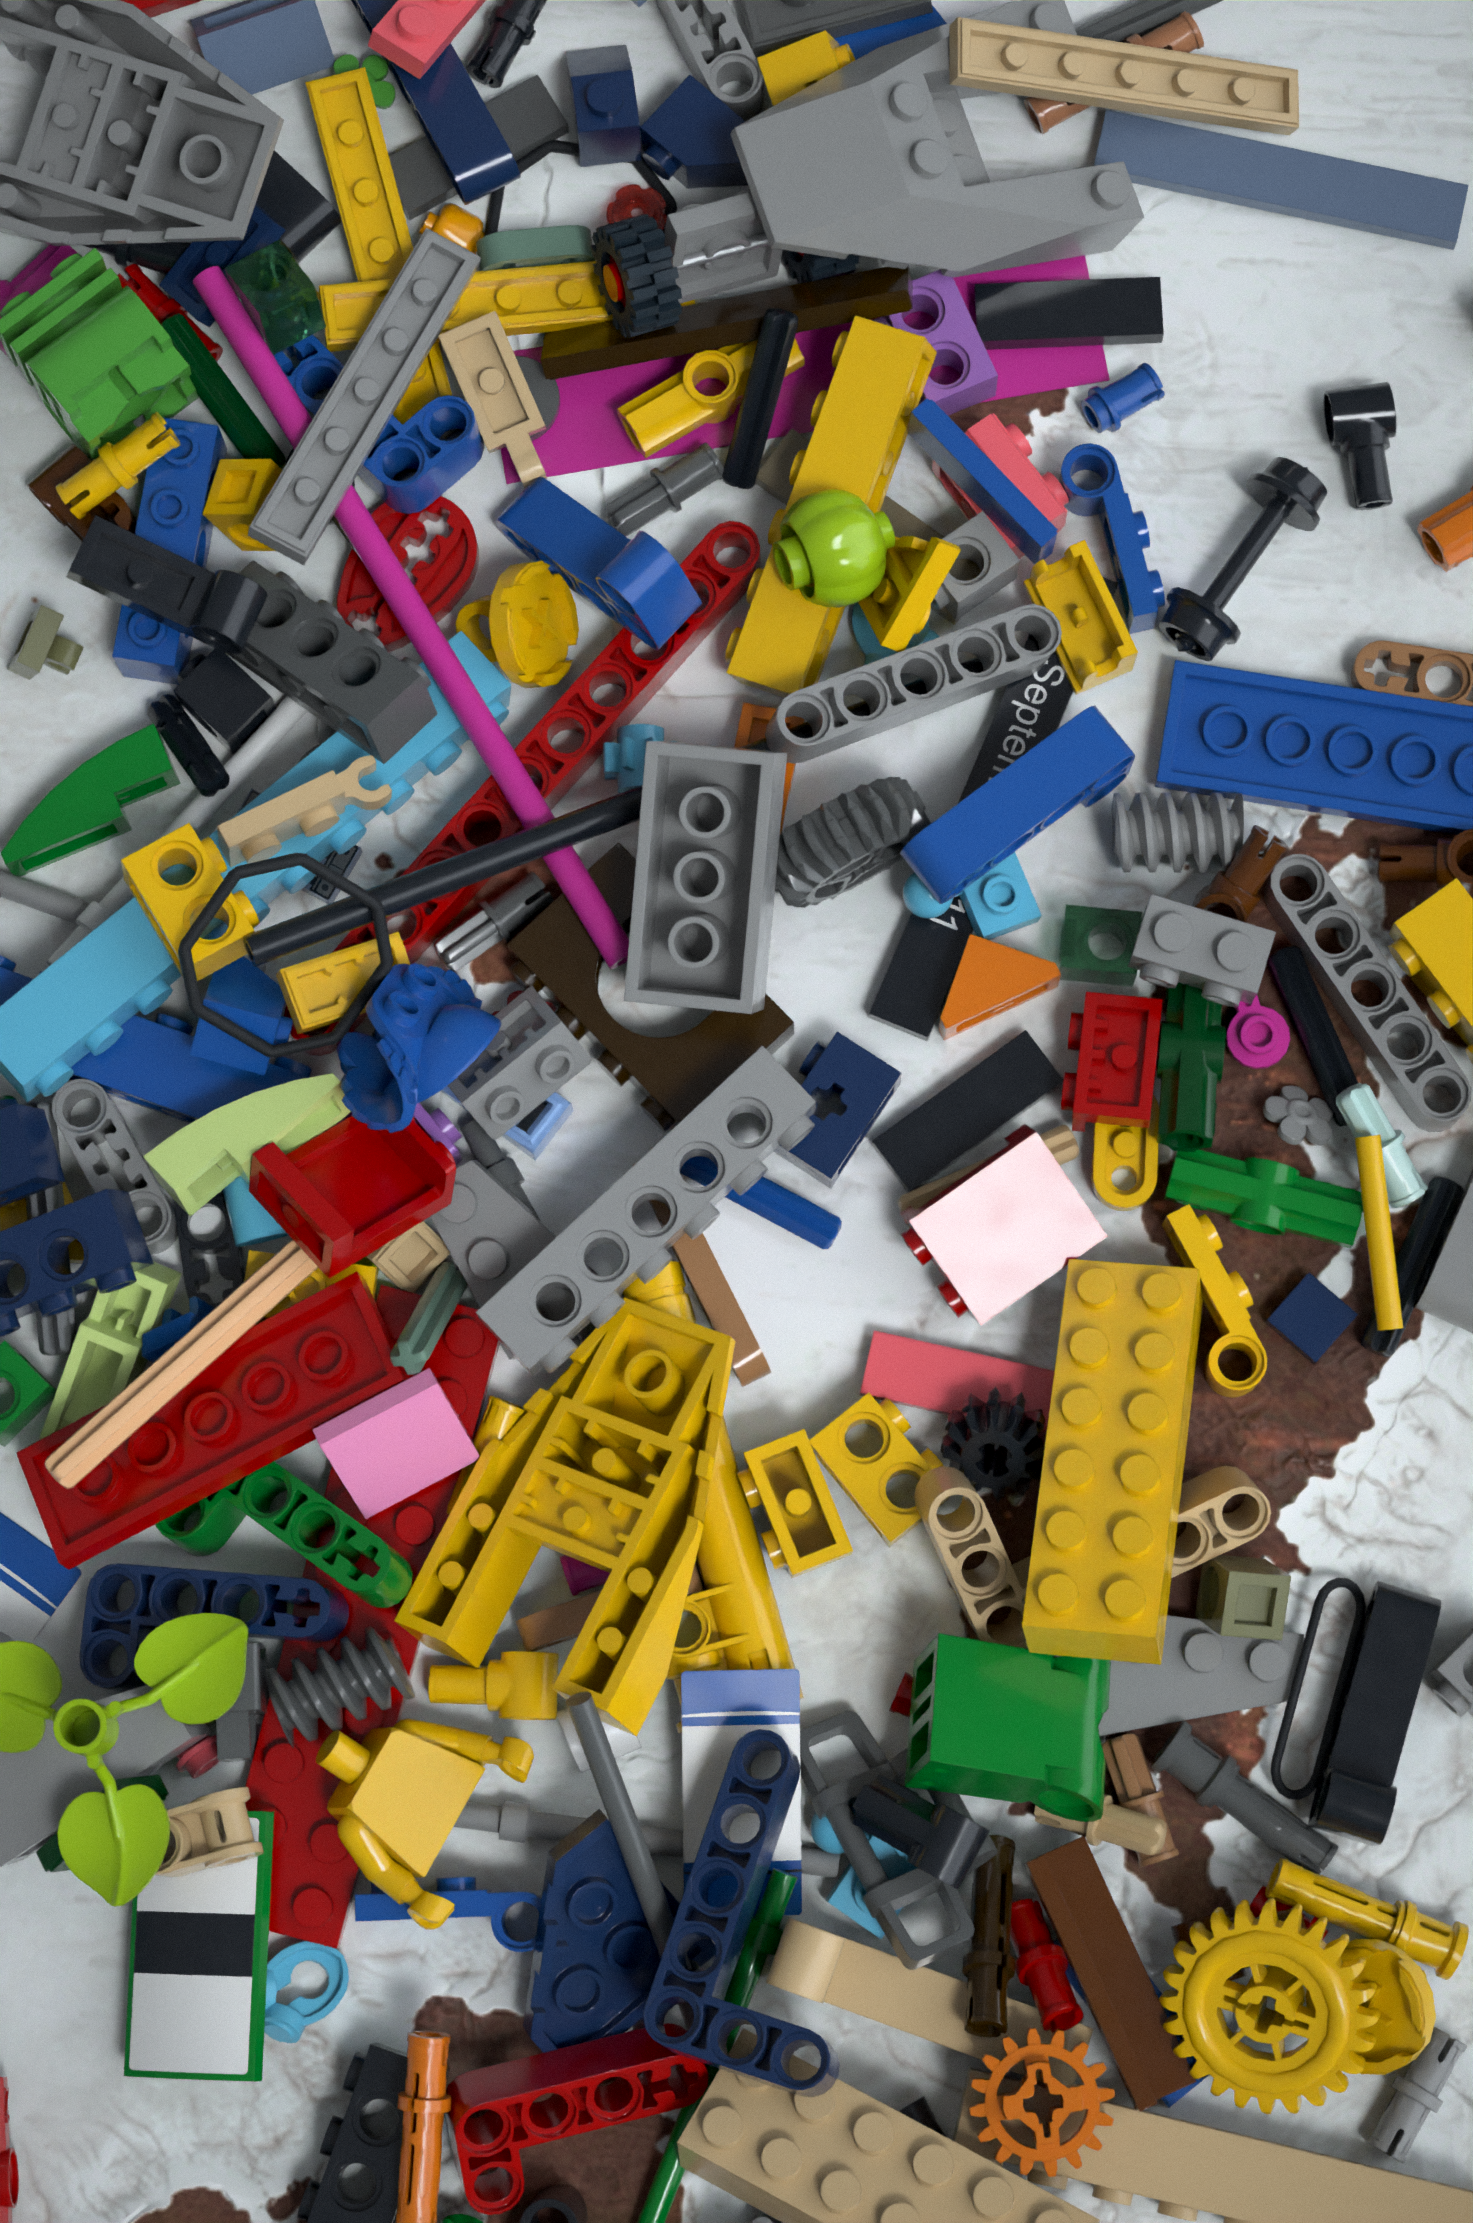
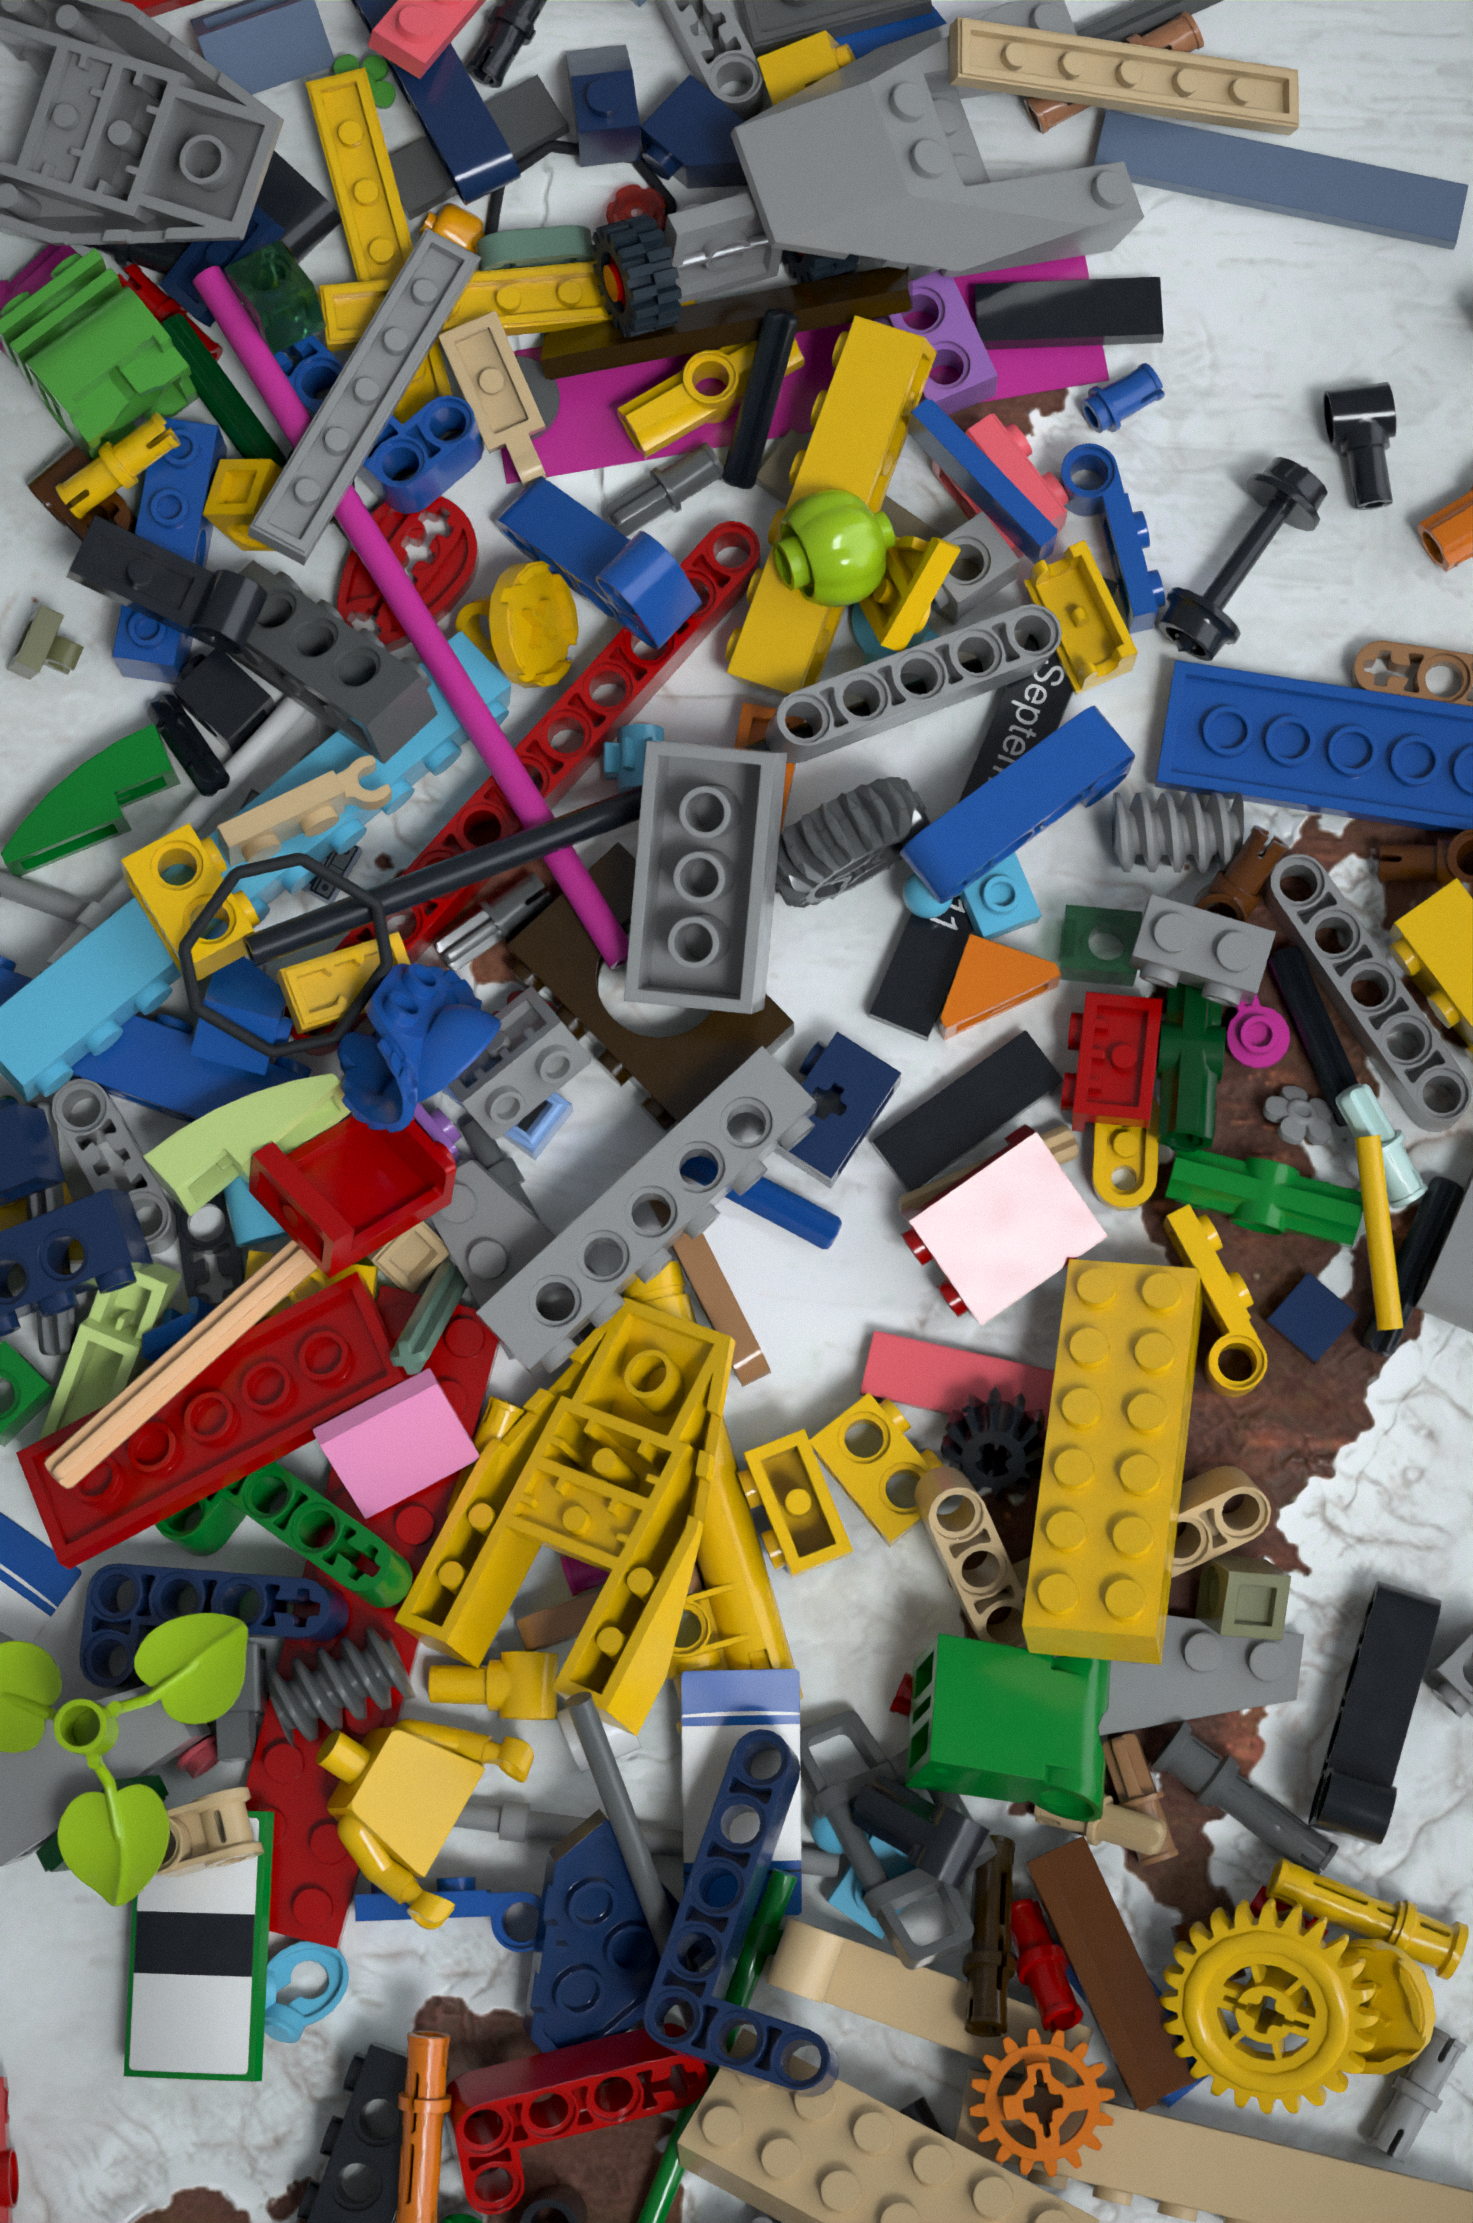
(1297, 1684): black piece -> none

